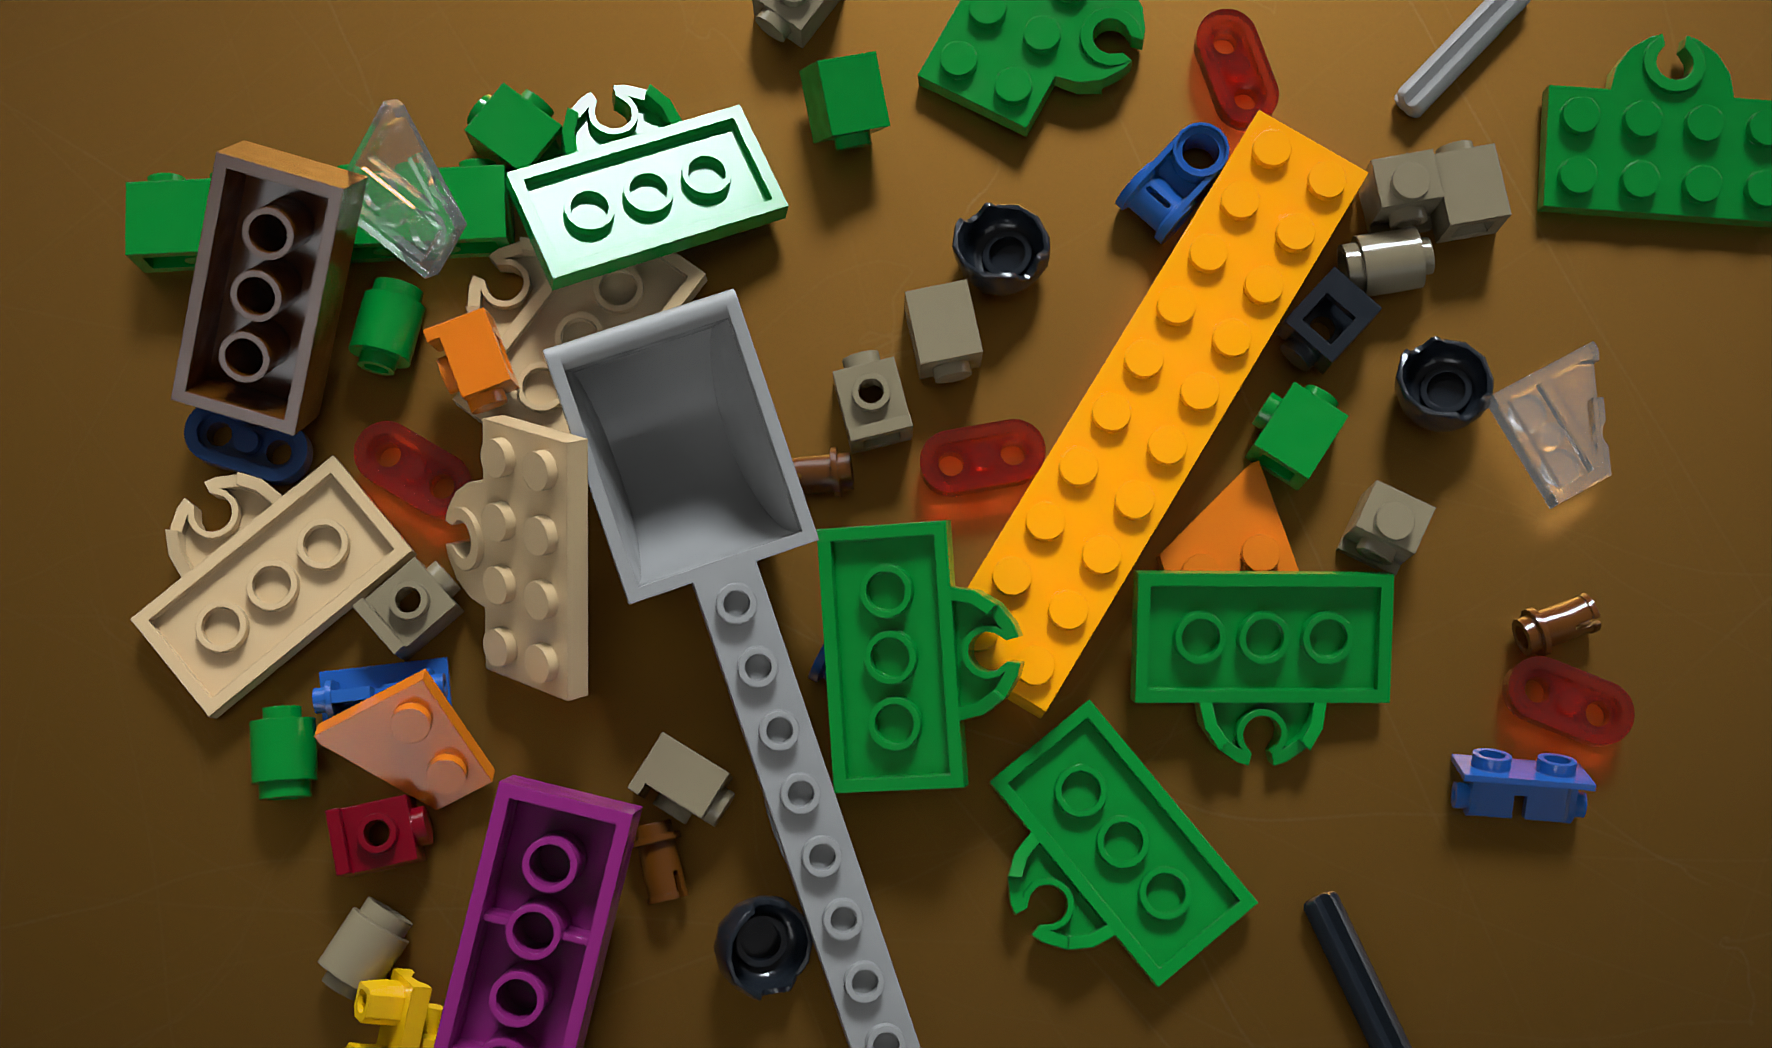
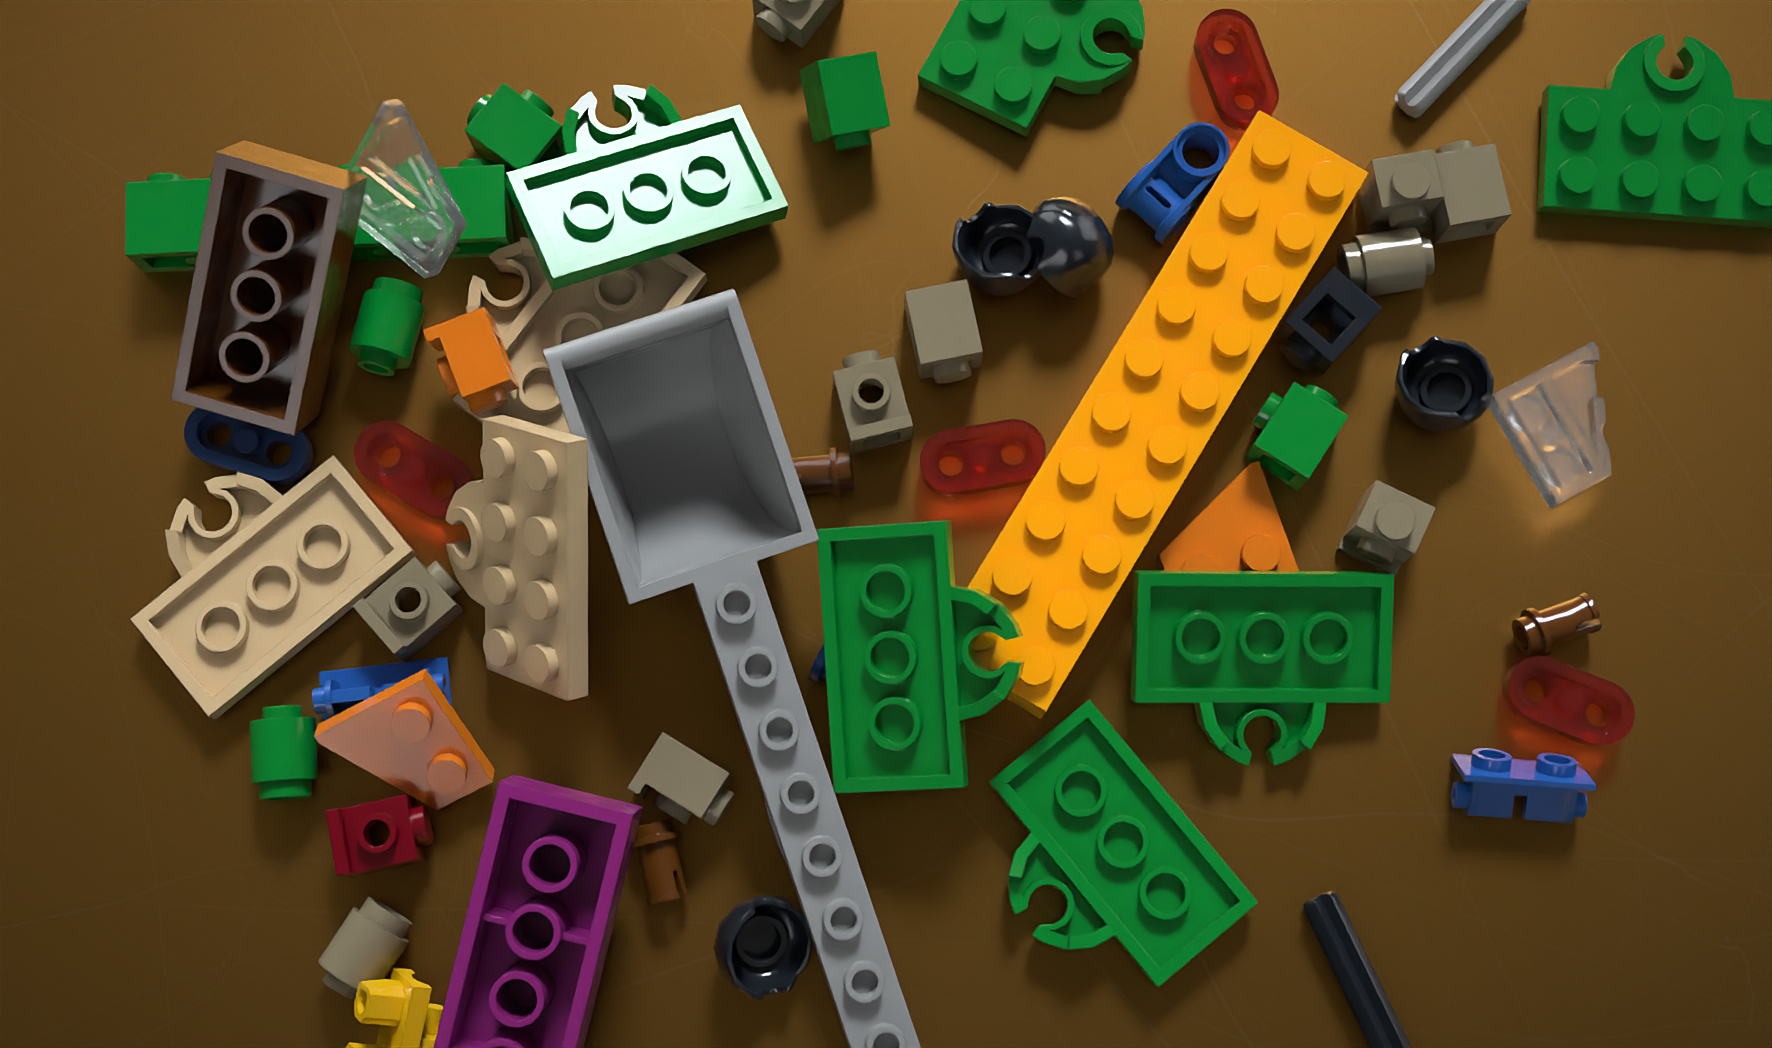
(1074, 243): none -> black hair

